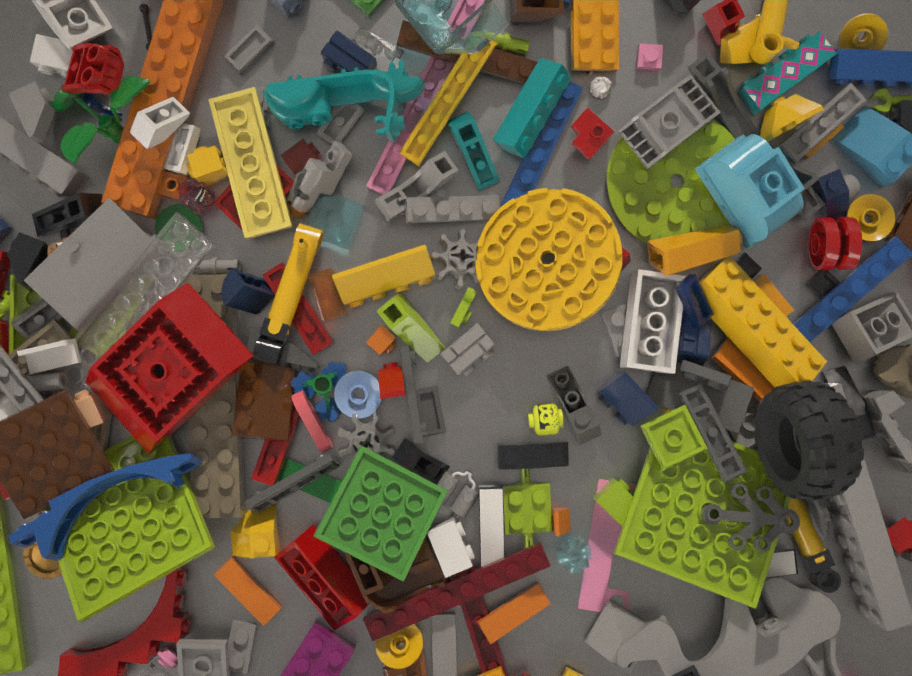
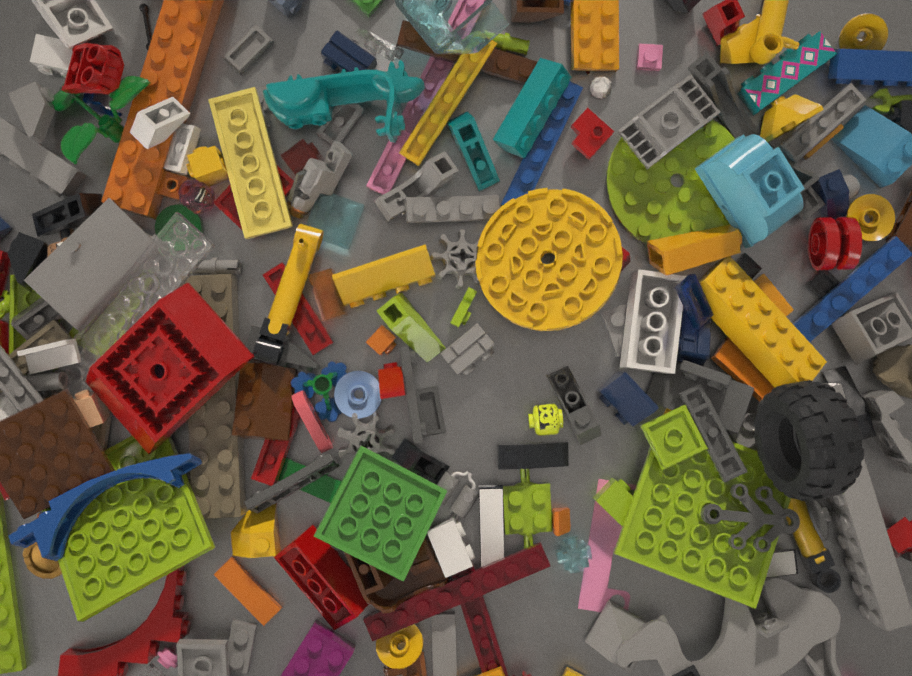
(245, 291): dark blue brick -> none
(513, 613): orange tile -> none

